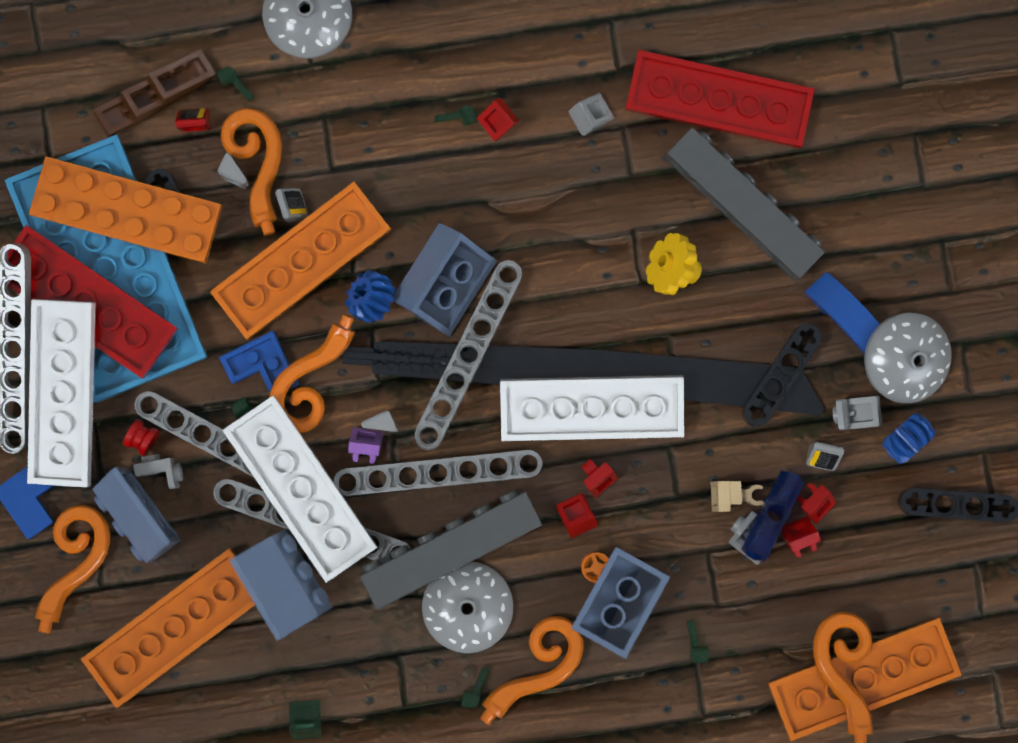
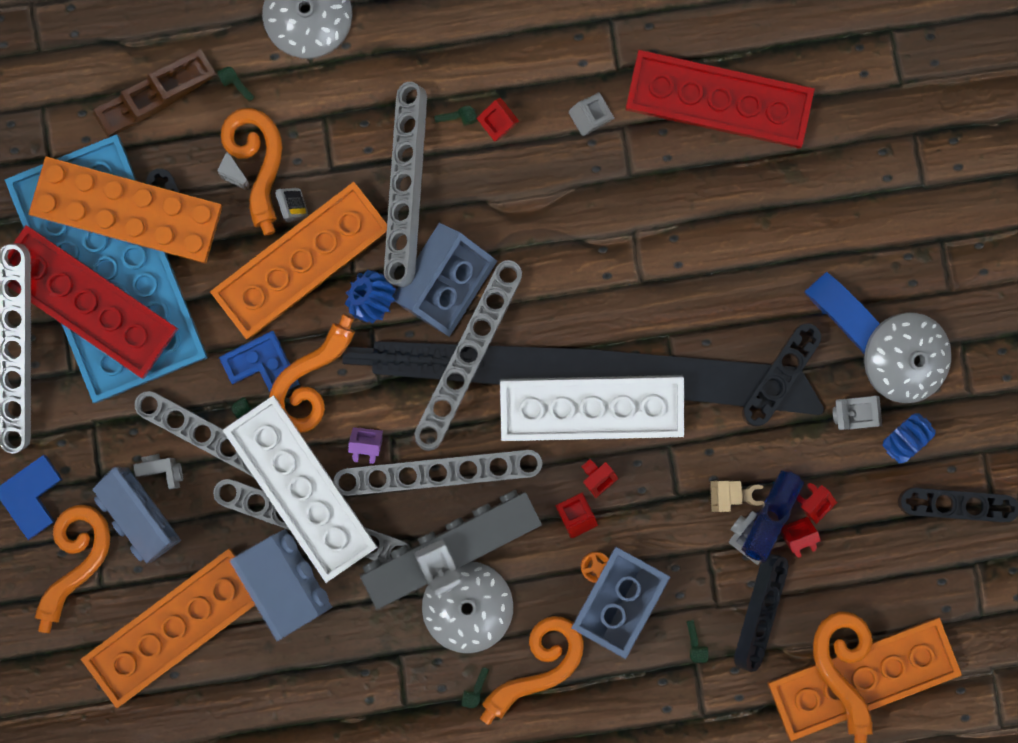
(61, 392): white plate -> none
(141, 437): red wheel -> none
(193, 120): red slope -> none
(305, 720): clear green slope -> none
(382, 421): light grey slope -> none
(412, 195): none -> light grey beam
(438, 568): none -> light grey bracket
(673, 264): yellow plant -> none
(744, 204): dark grey brick -> none
(753, 643): none -> black beam
(824, 456): slope -> none

